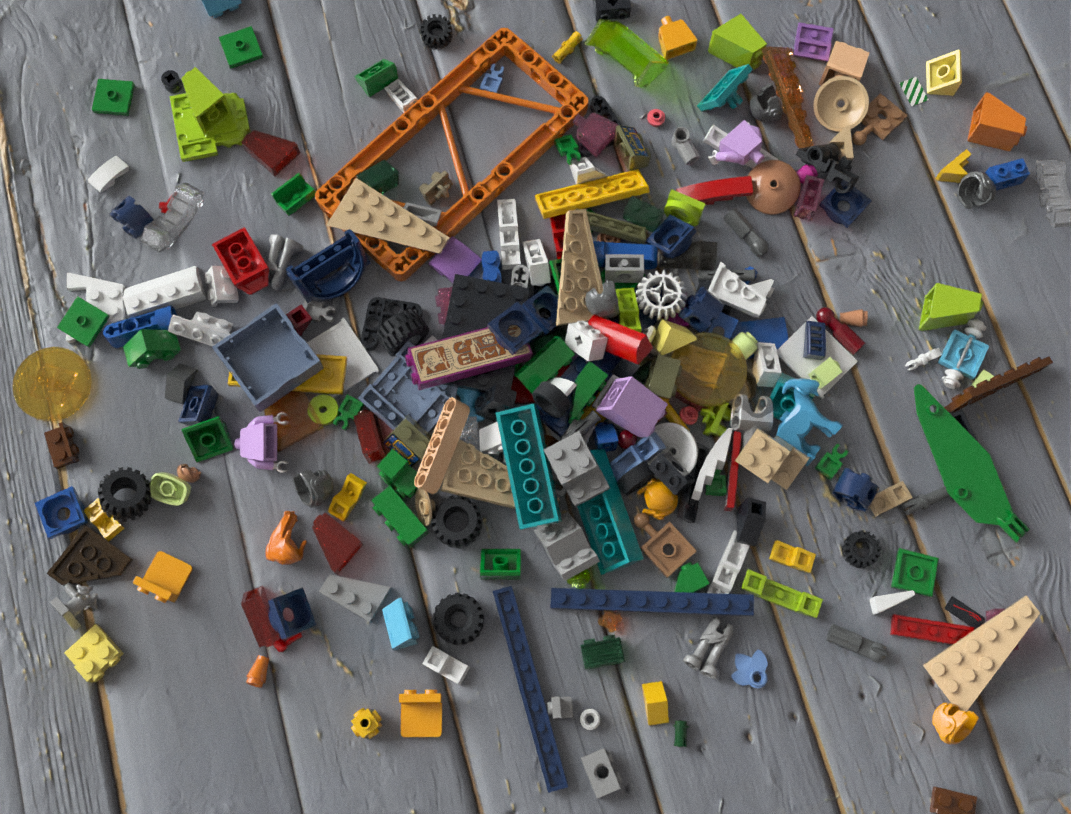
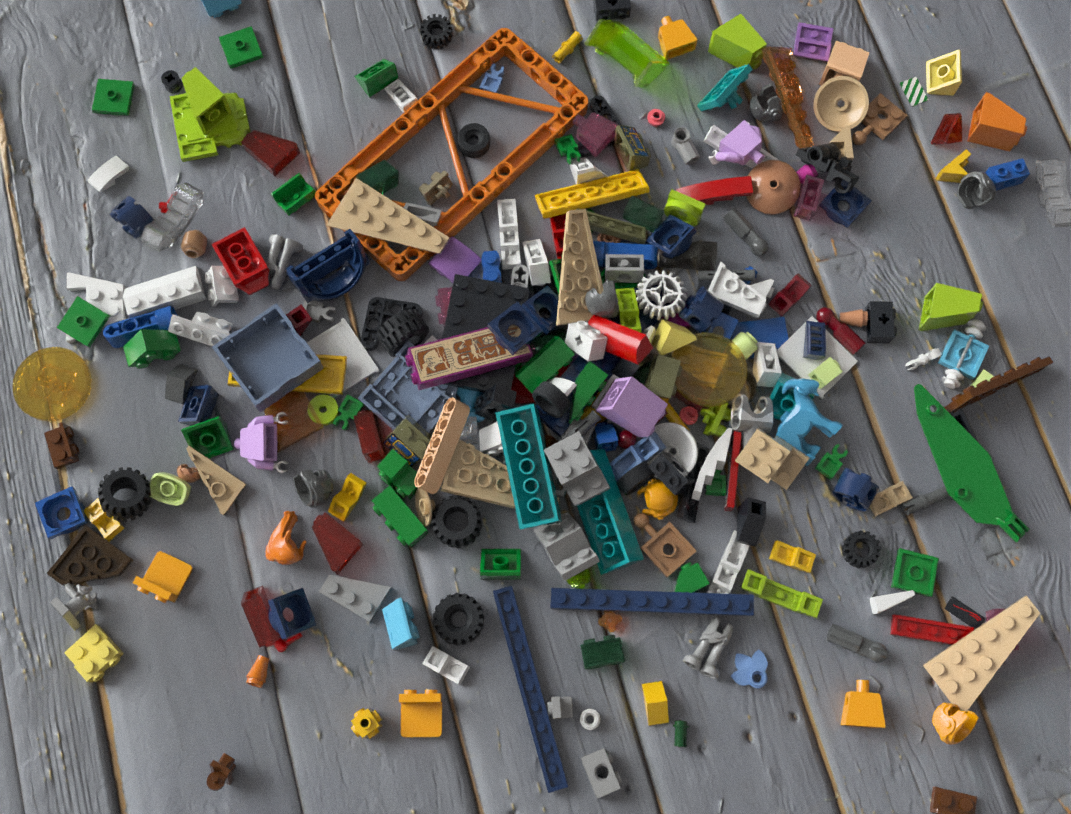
(194, 243): none -> medium nougat head
(221, 484): none -> tan wing
(221, 772): none -> reddish brown hips
(474, 150): none -> black tyre
(790, 295): none -> dark red slope
(863, 708): none -> light orange torso
(883, 330): none -> black brick
(949, 130): none -> clear red slope

